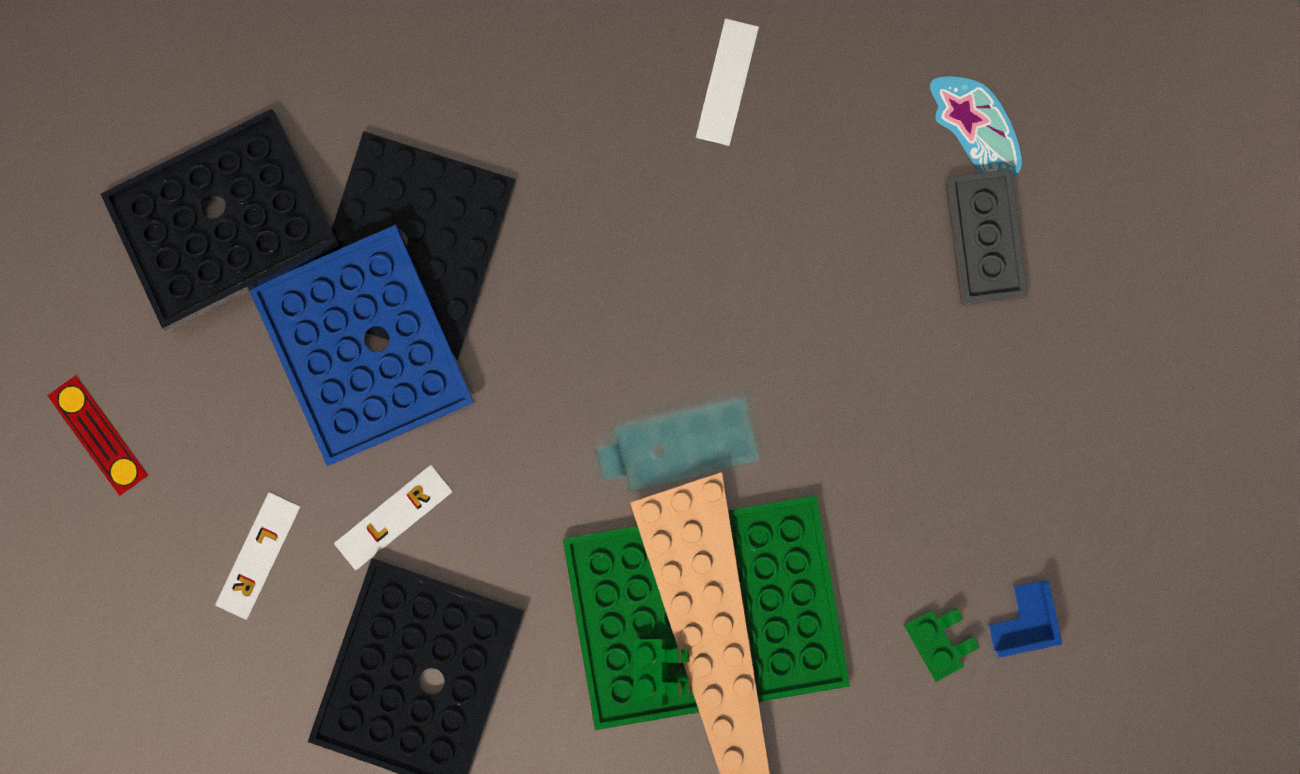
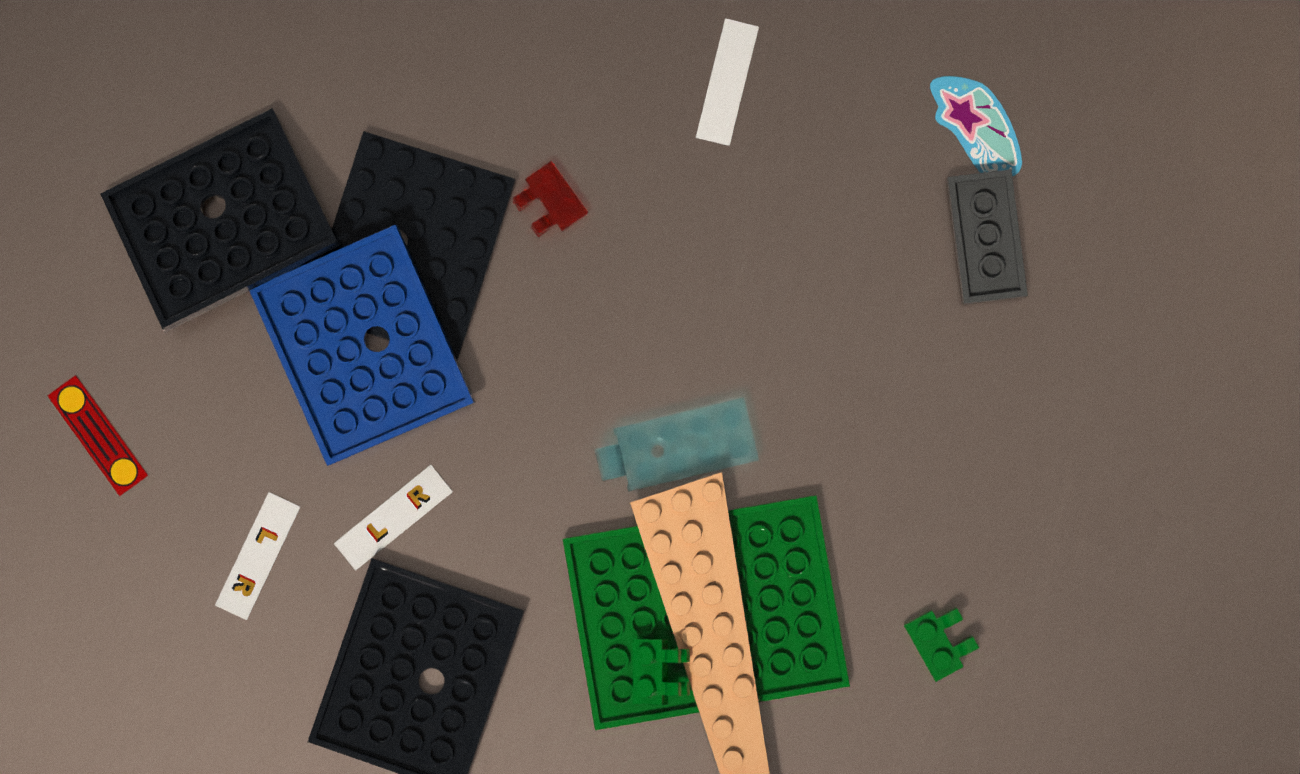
(555, 196): none -> clear red plate
(1036, 624): blue panel -> none

